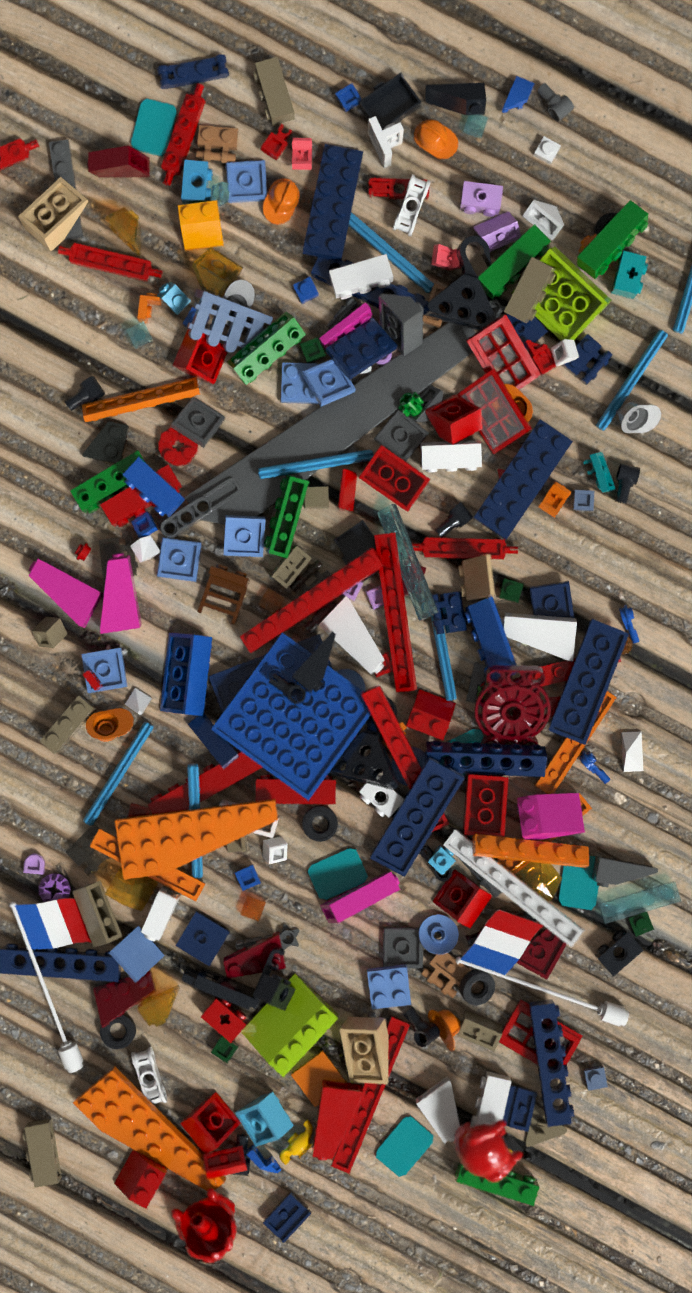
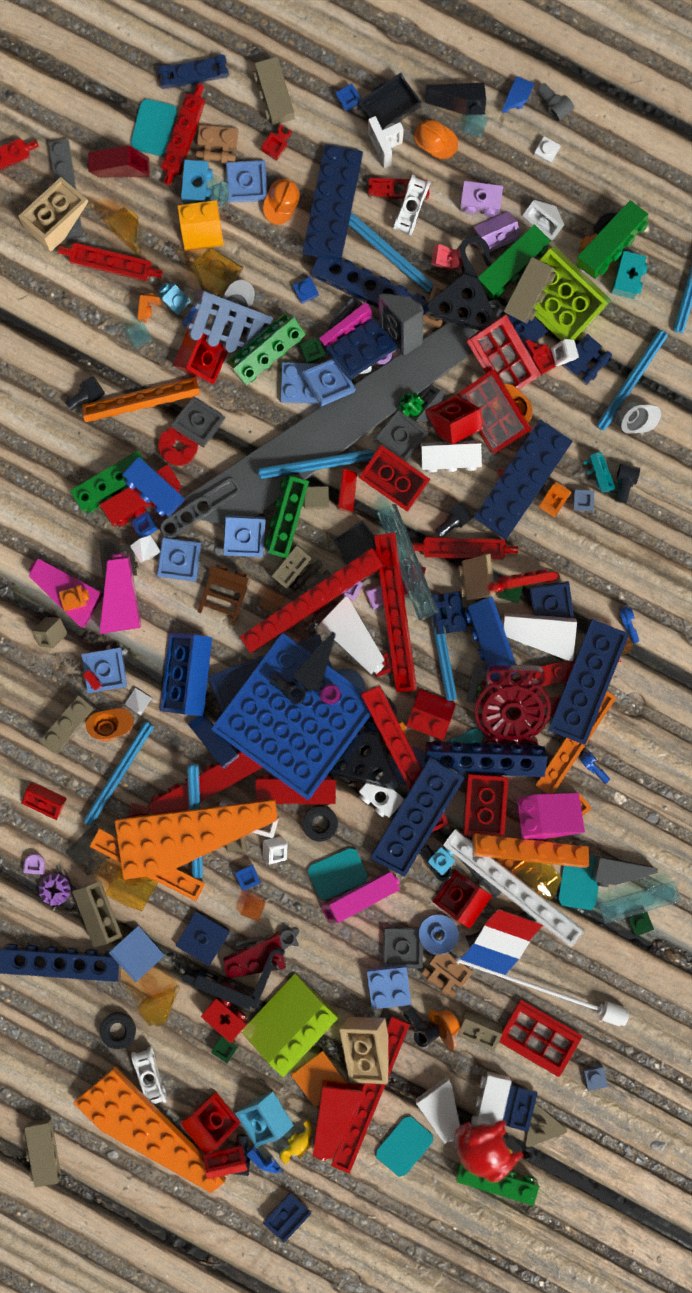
(43, 800): none -> red slope
(50, 927): flag -> none
(74, 598): none -> orange bracket
(82, 551): red plate -> none
(108, 444): pearl dark grey wing -> none
(120, 996): dark red wing -> none
(140, 1178): red slope -> none
(160, 913): white slope -> none
(207, 1226): red piece -> none
(275, 991): black brick -> none
(301, 153): coral bracket -> none
(330, 694): none -> magenta plate
(361, 277): white brick -> none
(484, 995): black tyre -> none
(518, 579): none -> red plate
(542, 953): dark red wing -> none
(553, 1114): dark blue brick -> none
(630, 951): black brick -> none
(632, 751): white slope -> none

